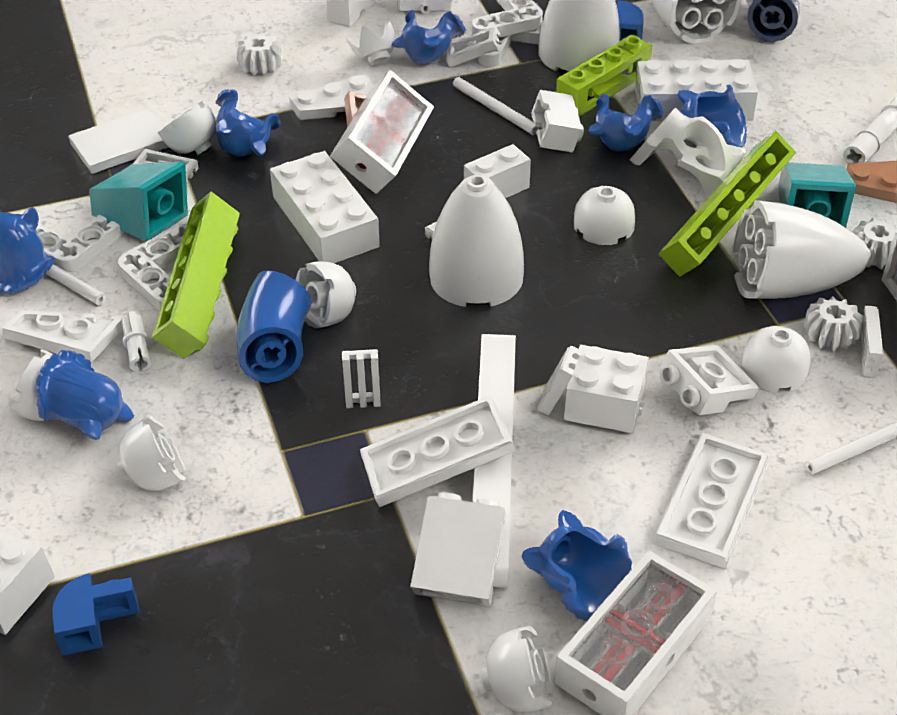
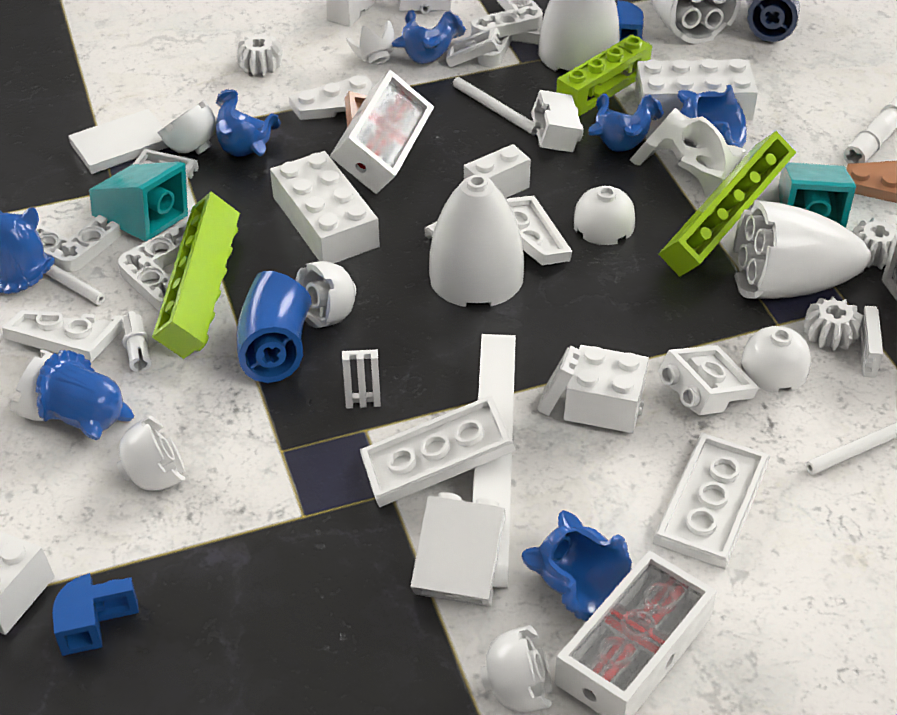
(538, 232): none -> white wing

